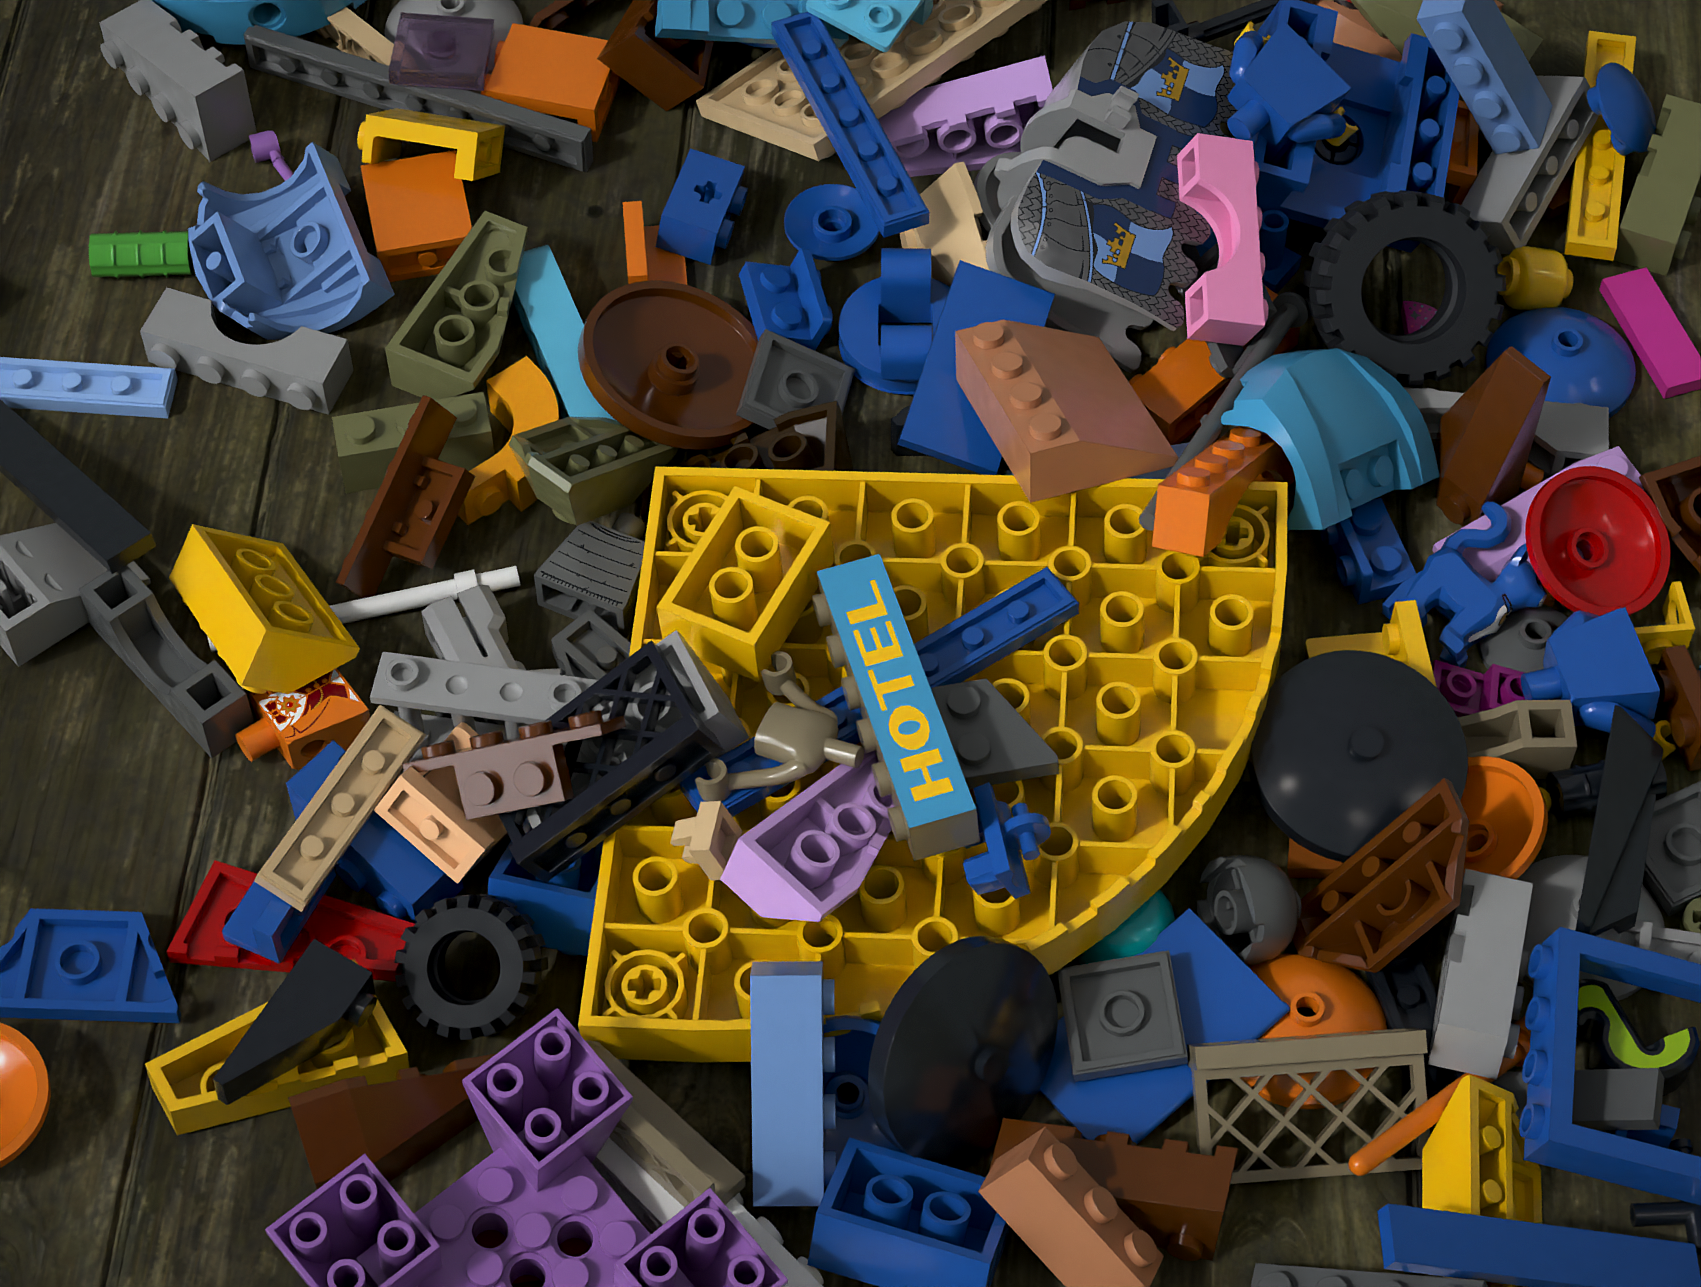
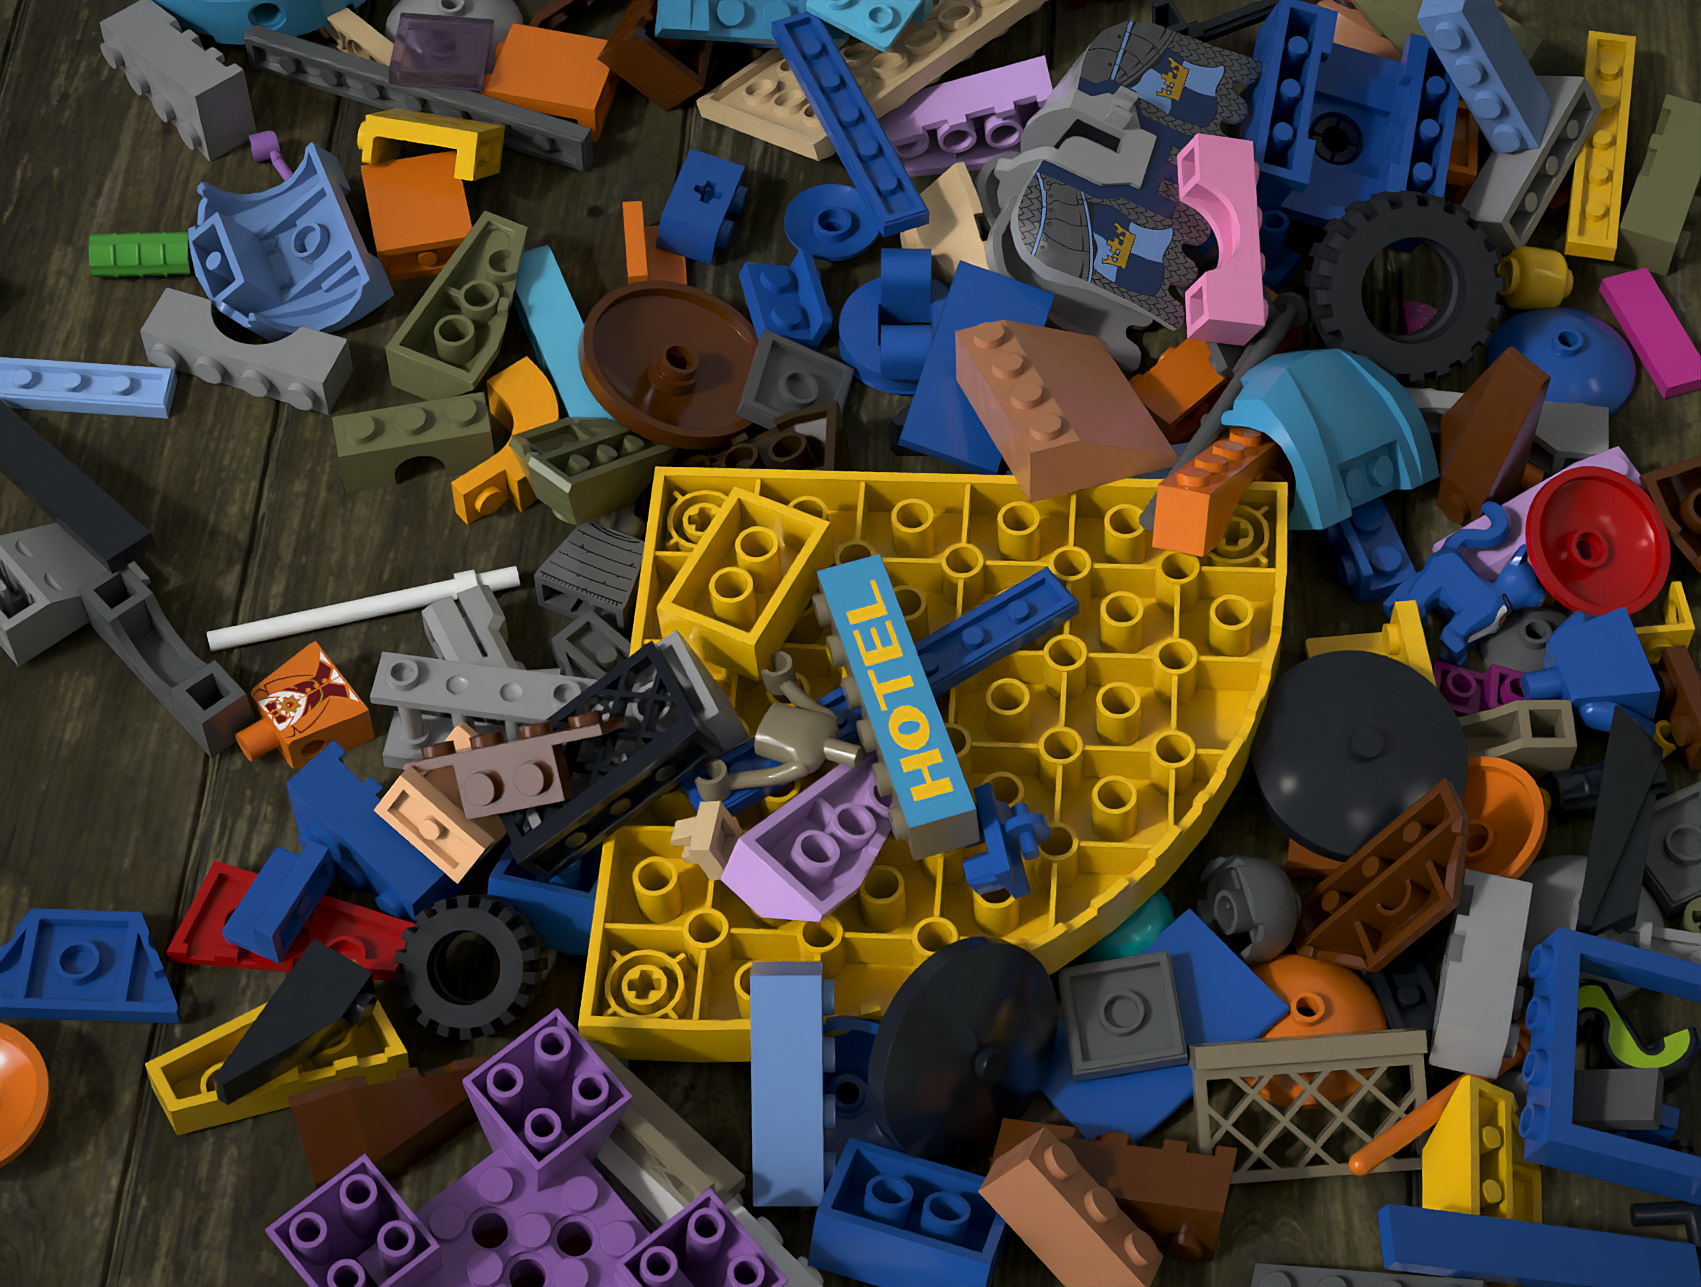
(259, 610): yellow slope -> none
(340, 808): tan tile -> none
(412, 504): reddish brown bracket -> none
(991, 736): dark grey wing -> none
(1285, 90): blue torso -> none
(1624, 108): blue dish -> none

